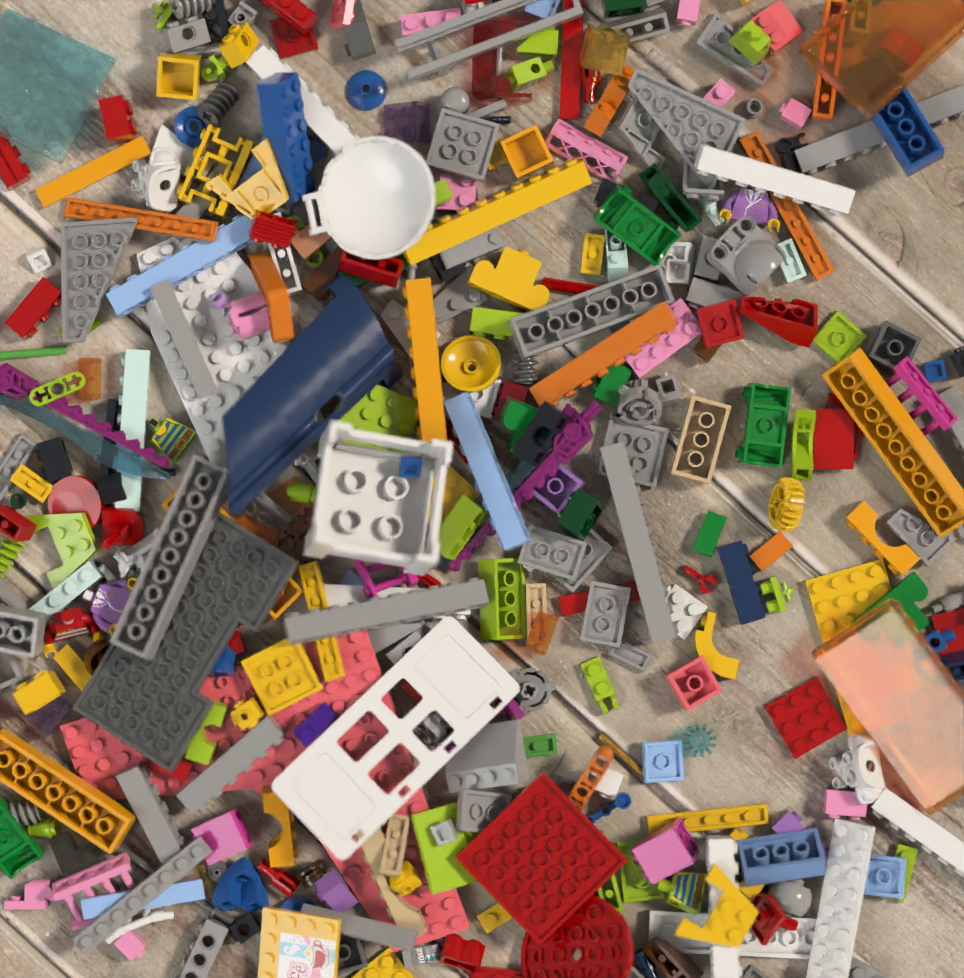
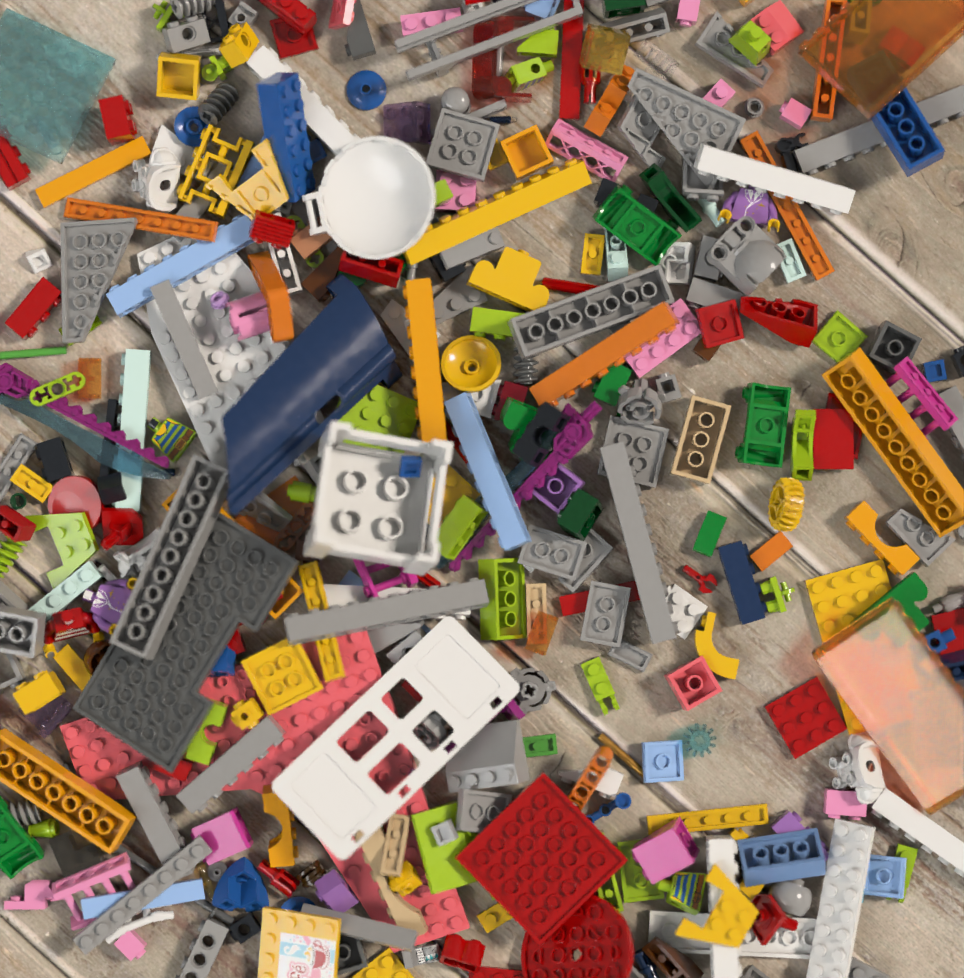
(315, 724): dark purple slope -> none

